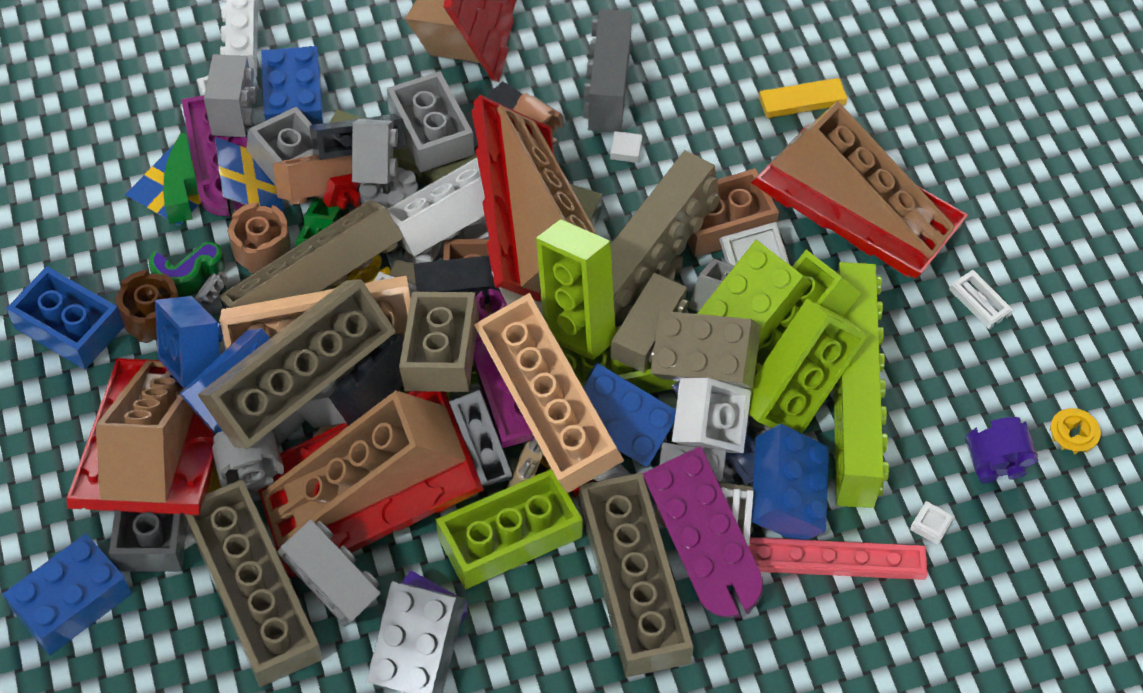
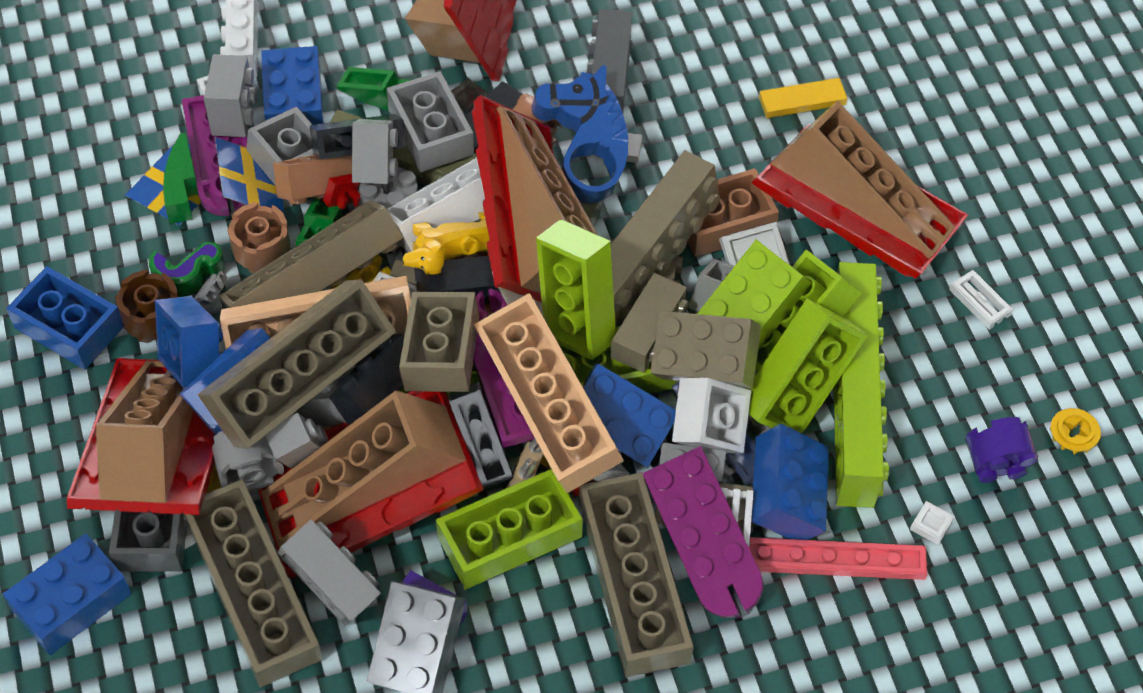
(295, 439): none -> light grey brick
(369, 85): none -> green slope
(445, 242): none -> yellow animal
(466, 93): none -> clear smoke tile
(600, 128): none -> blue animal

